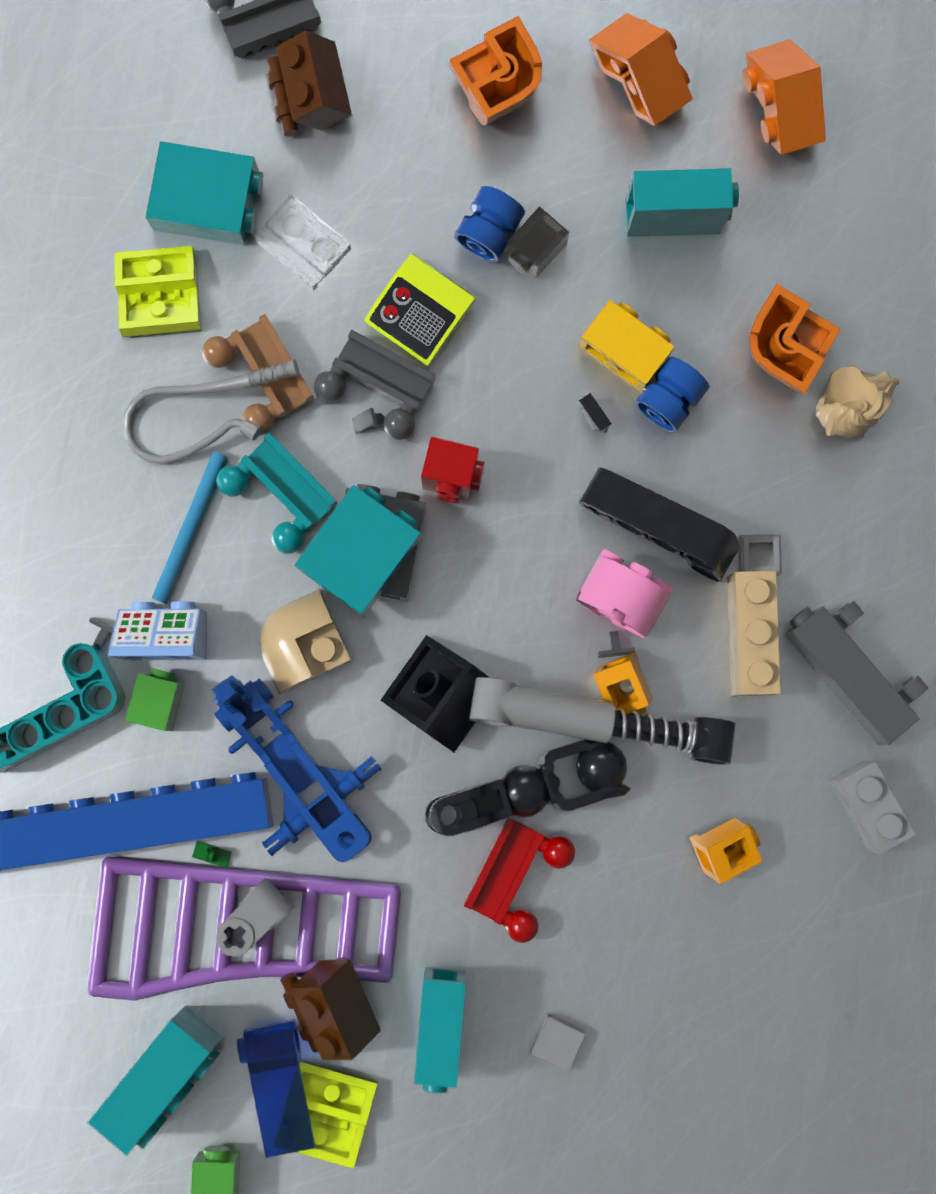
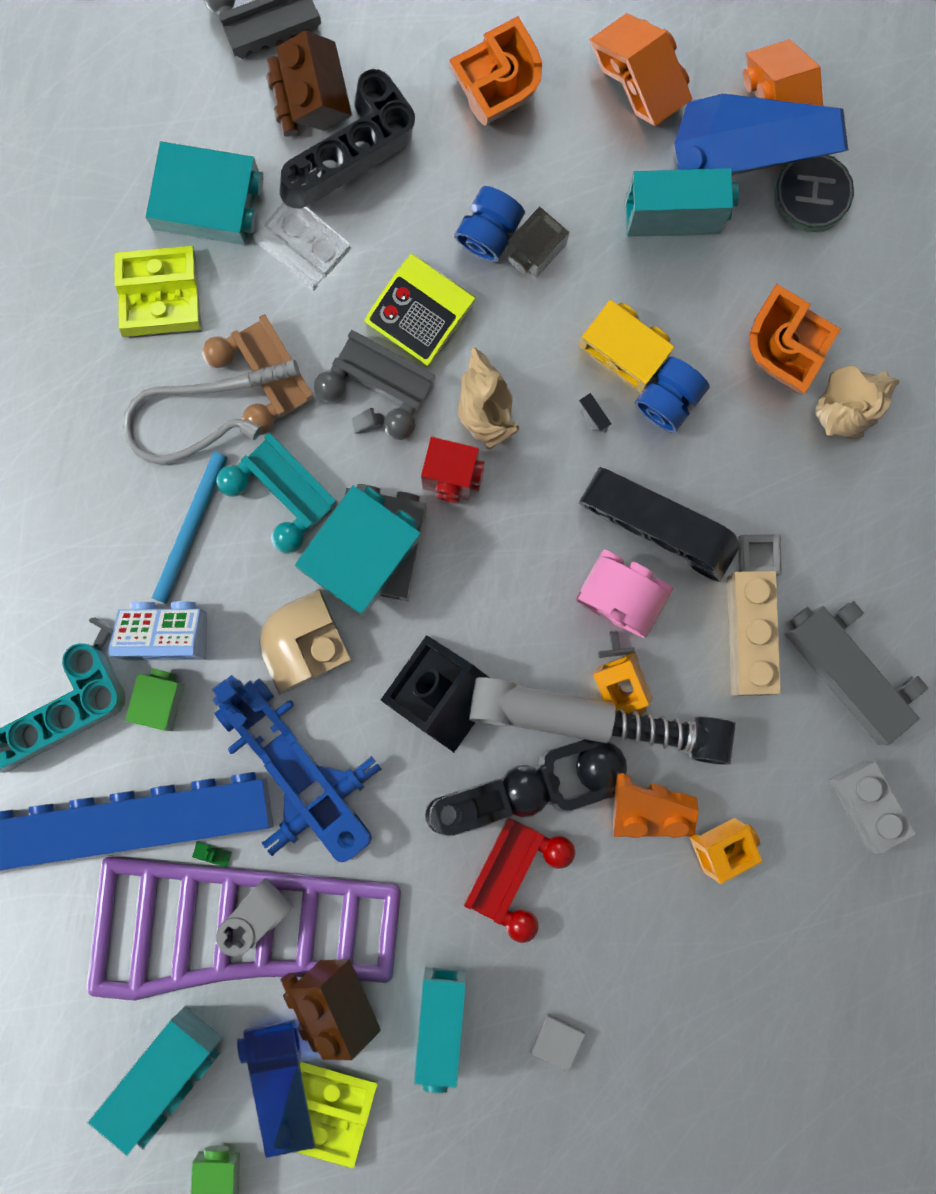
(341, 146): none -> black beam
(486, 402): none -> tan hair
(652, 811): none -> orange wing
(756, 133): none -> blue wedge
(814, 193): none -> black tile

